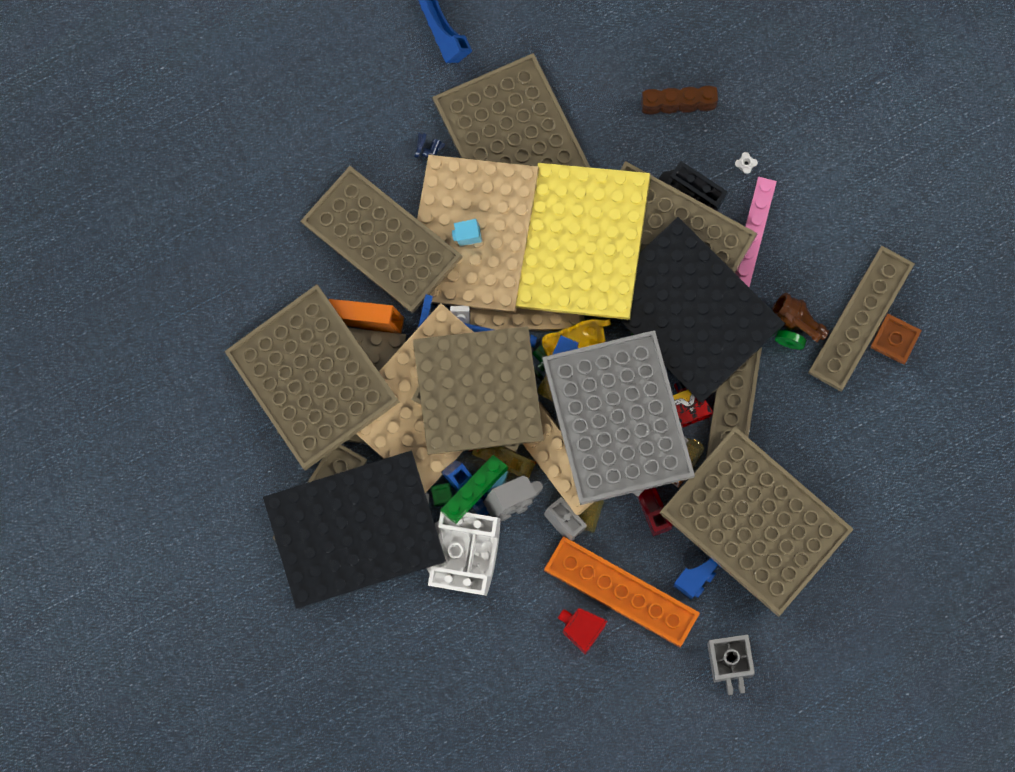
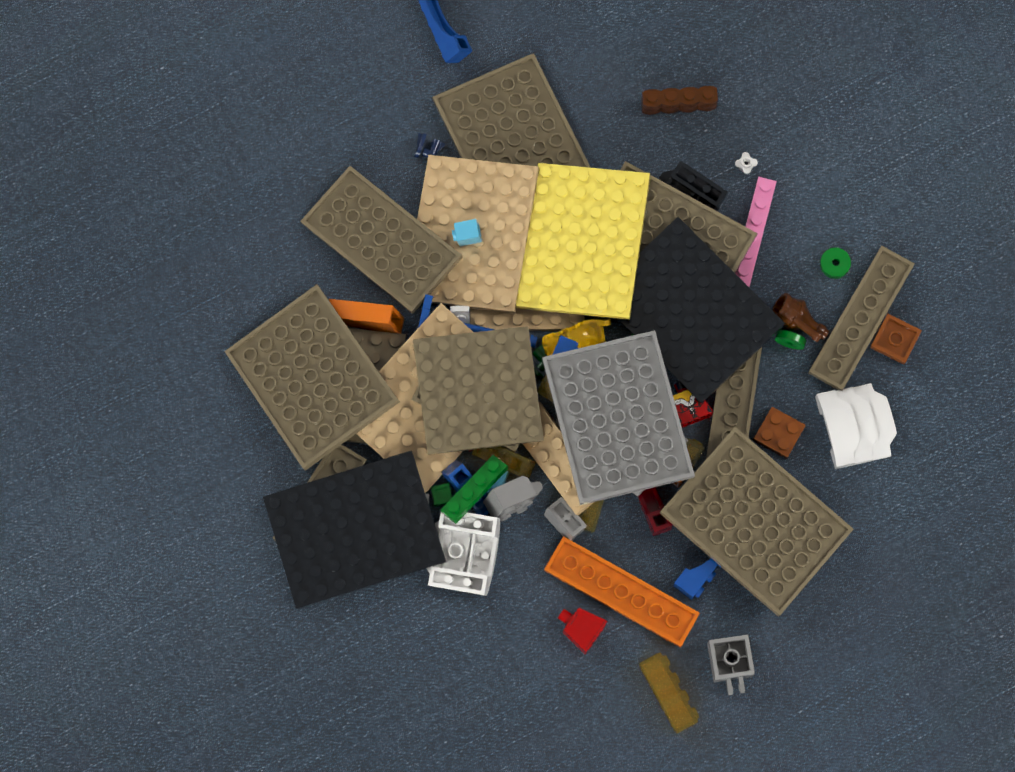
(668, 693): none -> clear yellow brick
(779, 432): none -> dark orange plate
(838, 255): none -> green piece
(857, 424): none -> white slope

